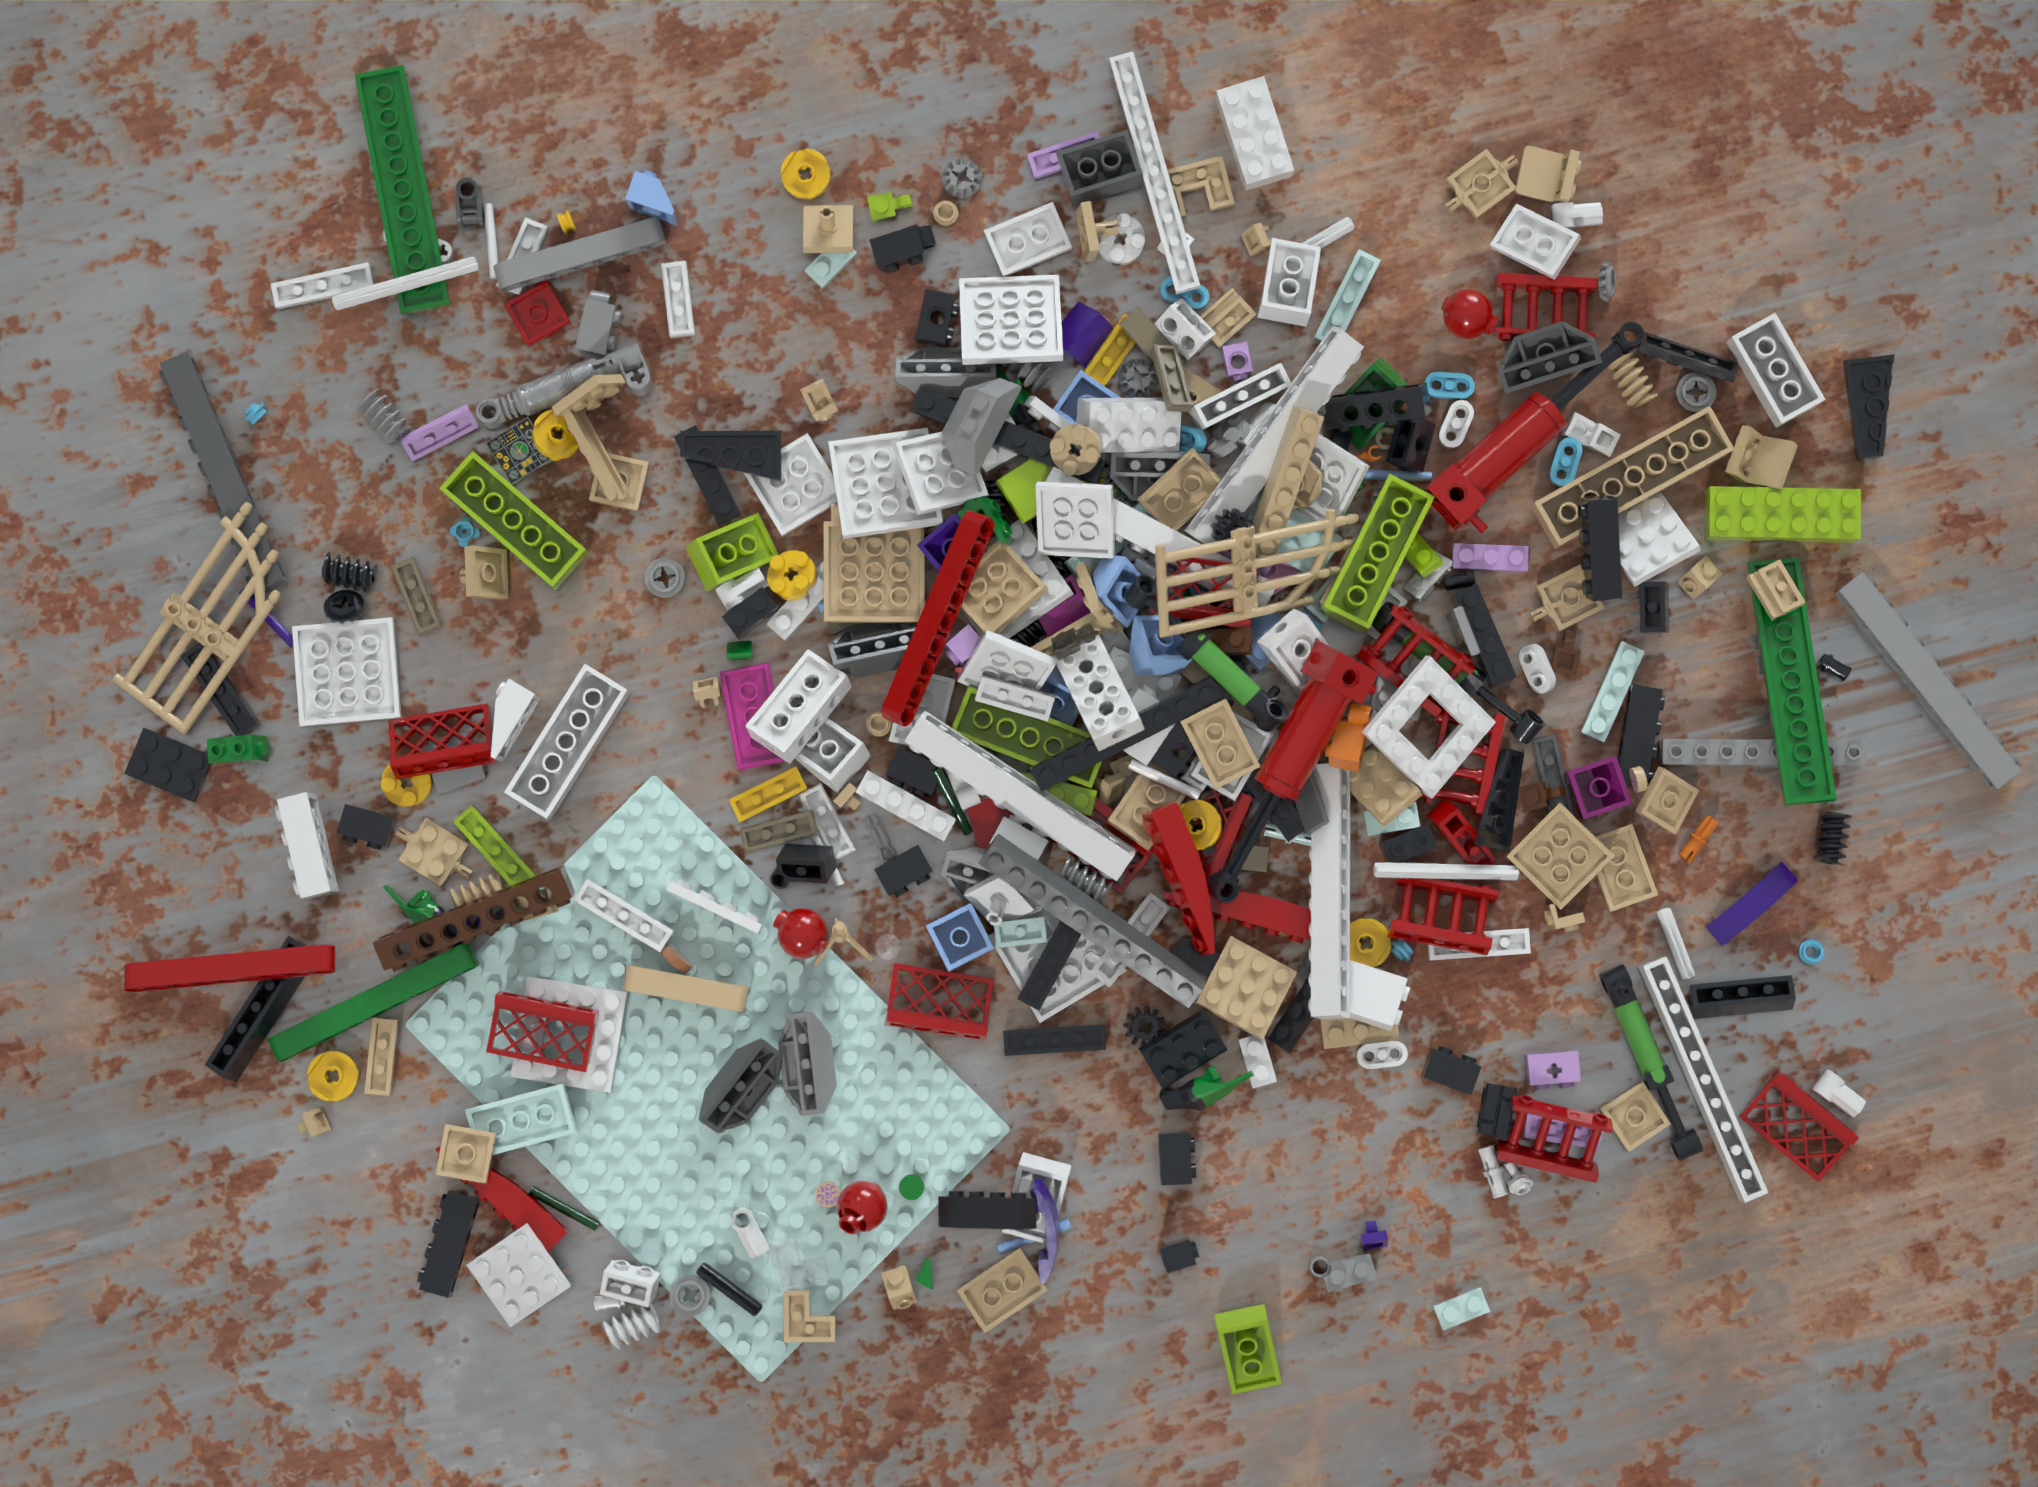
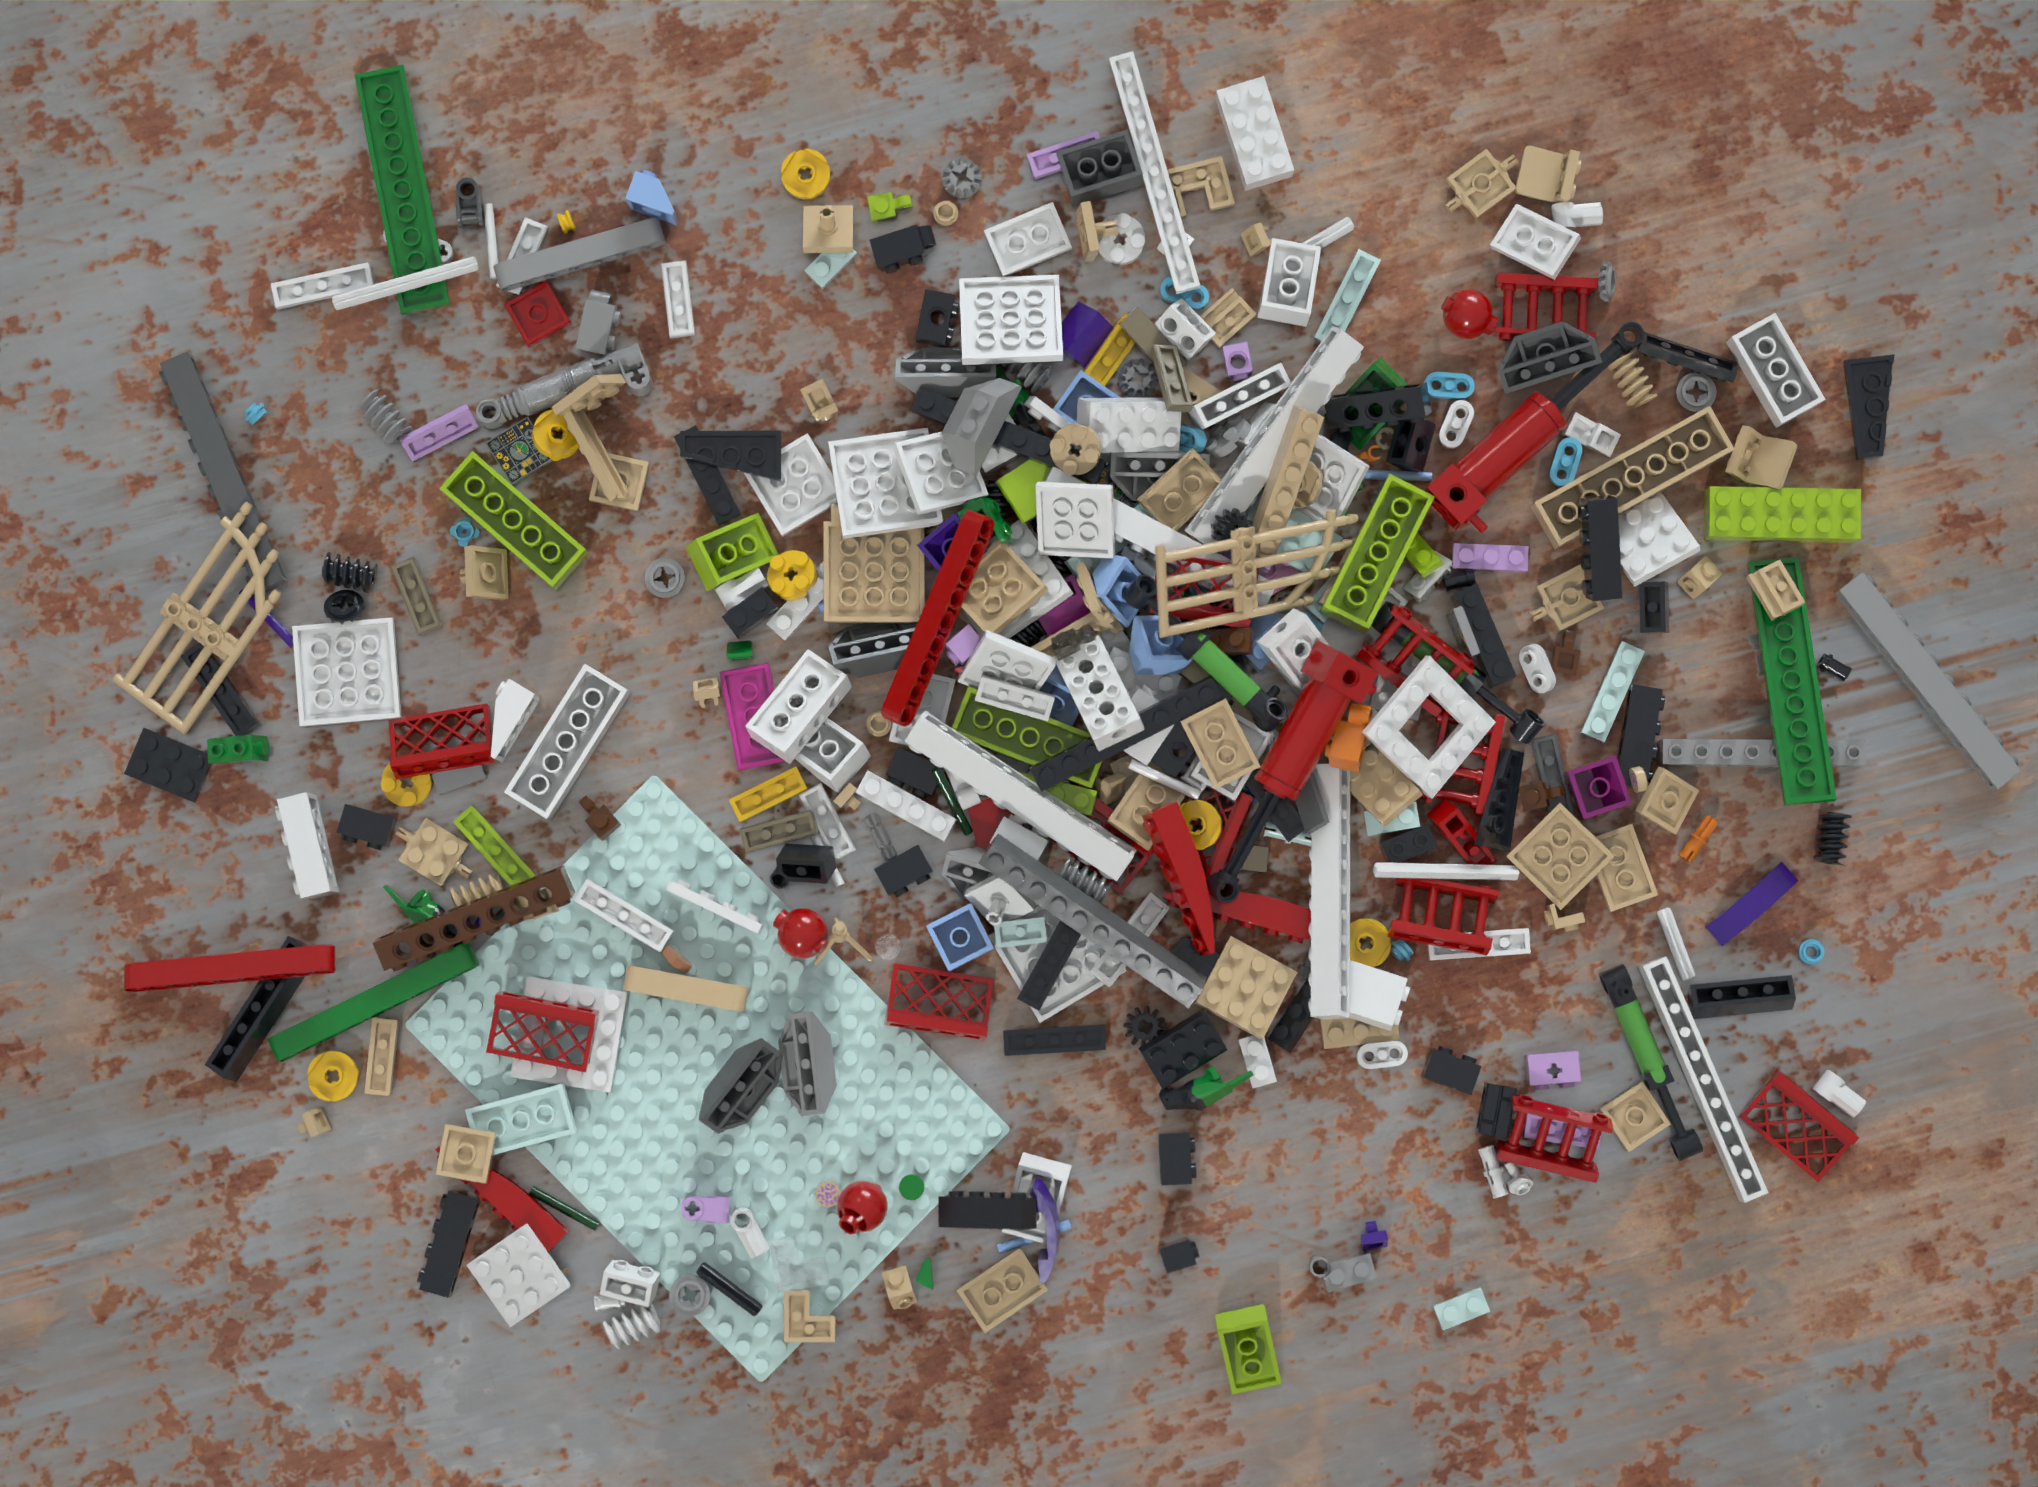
(601, 819): none -> reddish brown plate
(712, 1208): none -> lavender piece

